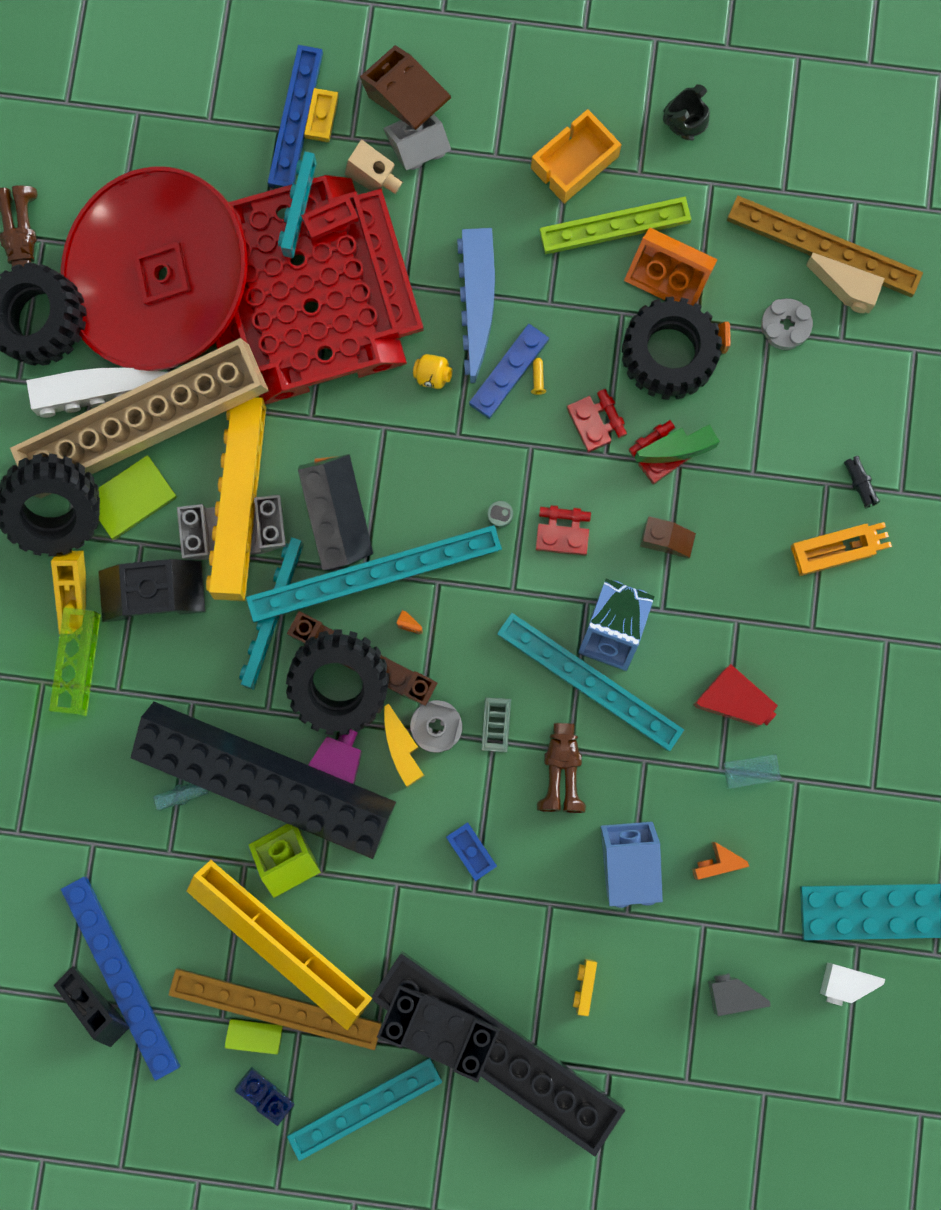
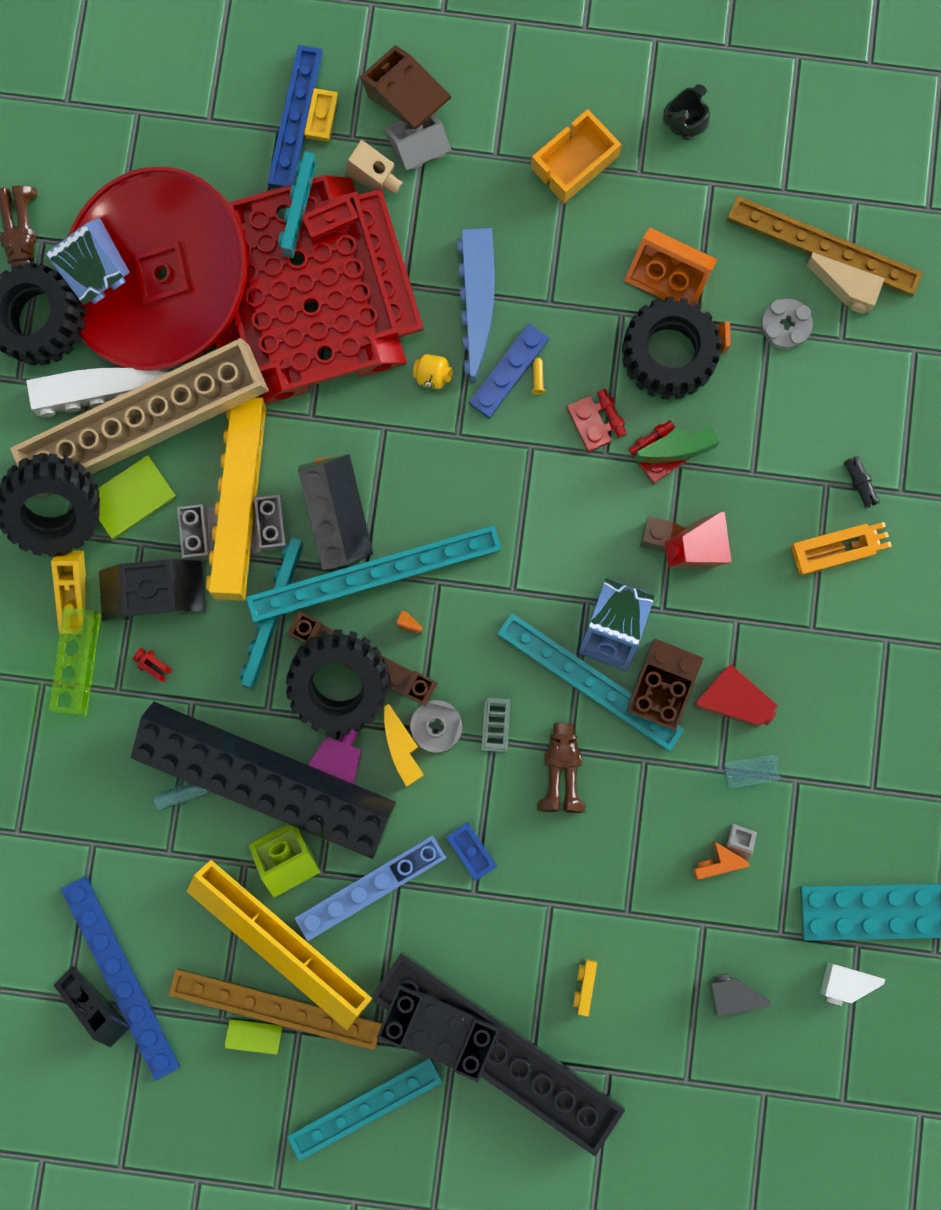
(89, 262): none -> slope
(144, 660): none -> red arm
(264, 1096): clear blue slope -> none
(370, 888): none -> medium blue slope
(500, 514): tile -> none
(562, 538): red plate -> none
(615, 225): lime plate -> none
(632, 864): medium blue slope -> none
(664, 684): none -> reddish brown slope
(701, 544): none -> slope
(741, 841): none -> light grey slope

